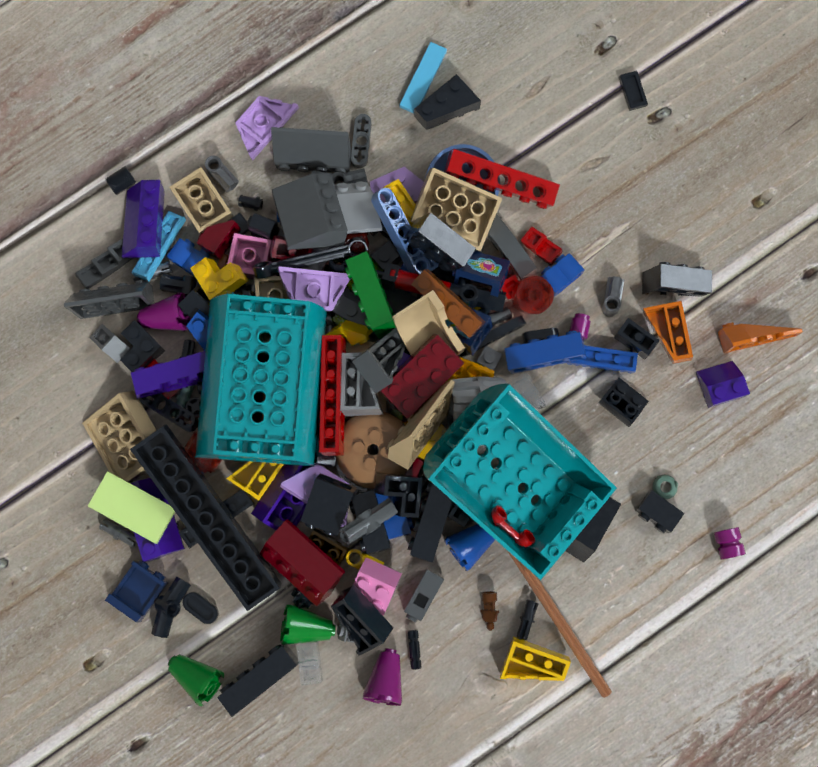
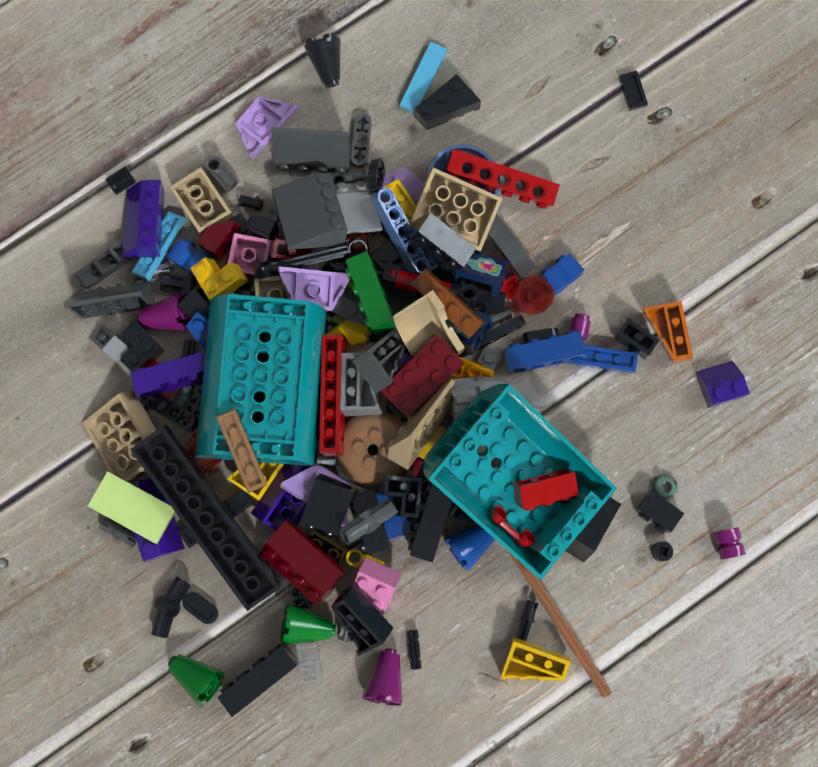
(137, 591): dark blue panel -> none
(241, 451): none -> medium nougat tile
(325, 58): none -> black cone
(376, 175): none -> black beam
(423, 596): dark grey brick -> none
(489, 613): reddish brown piece -> none
(541, 246): red slope -> none
(545, 489): none -> red brick
(613, 295): flat silver piece -> none
(623, 402): black brick -> none
(659, 553): none -> black wheel
(677, 279): wedge -> none
(746, 335): orange wedge -> none

